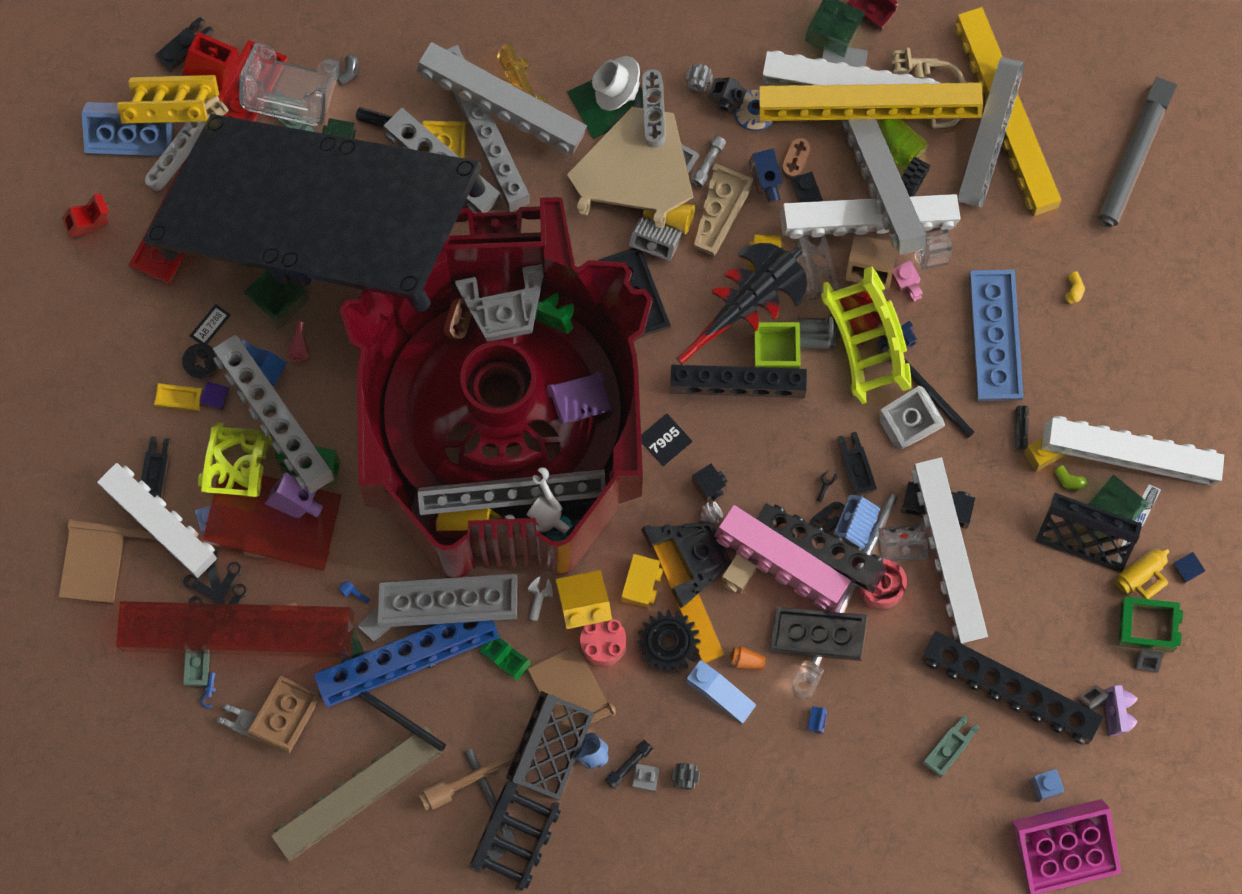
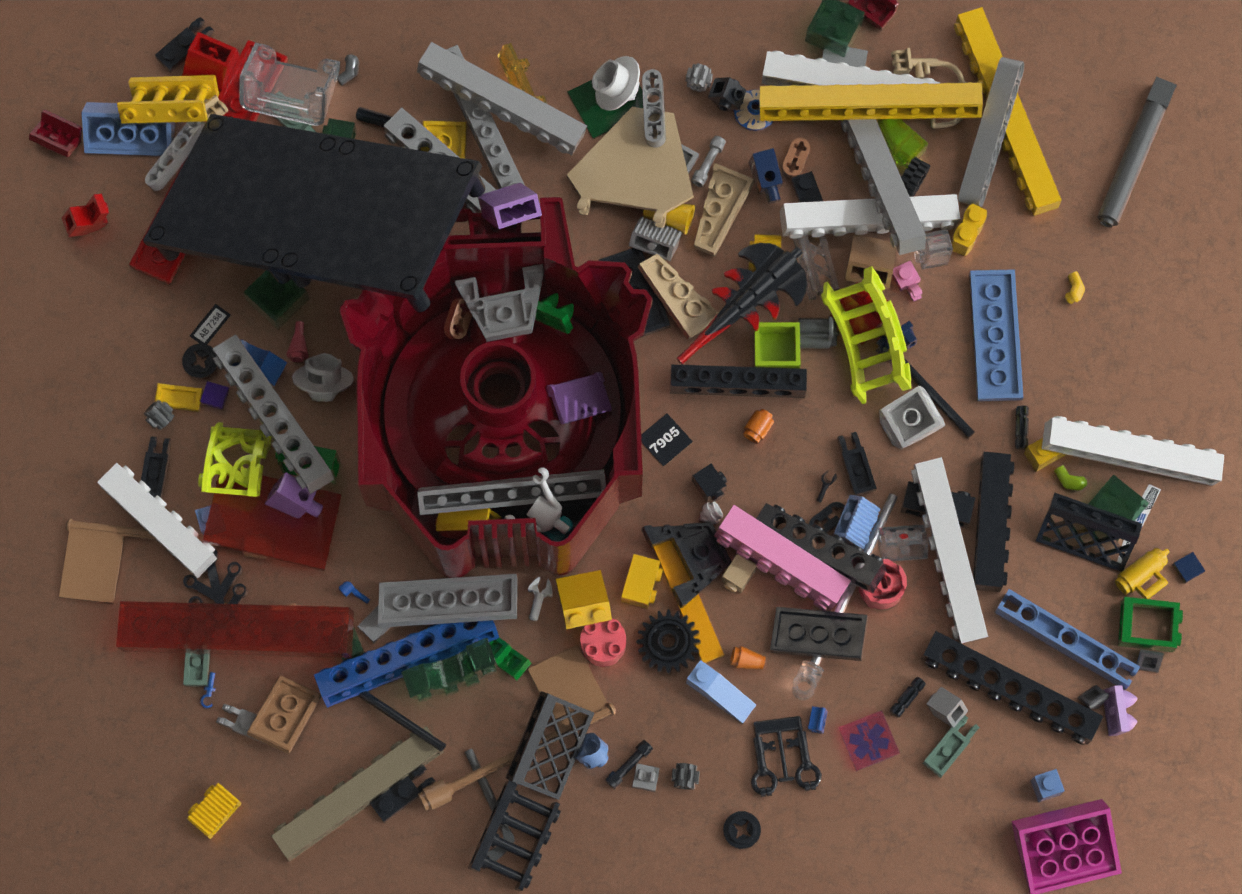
(56, 133): none -> dark red bracket
(159, 414): none -> dark grey gear
(213, 810): none -> yellow brick
(322, 377): none -> white helmet
(400, 795): none -> black hinge
(451, 673): none -> clear green brick
(509, 205): none -> medium lavender brick
(682, 302): none -> tan wing
(739, 819): none -> black gear
(758, 426): none -> orange brick
(778, 726): none -> black piece
(869, 740): none -> clear pink tile
(907, 697): none -> black axle
(947, 707): none -> light grey brick
(968, 229): none -> yellow brick
(992, 521): none -> black brick
(1083, 648): none -> medium blue piece

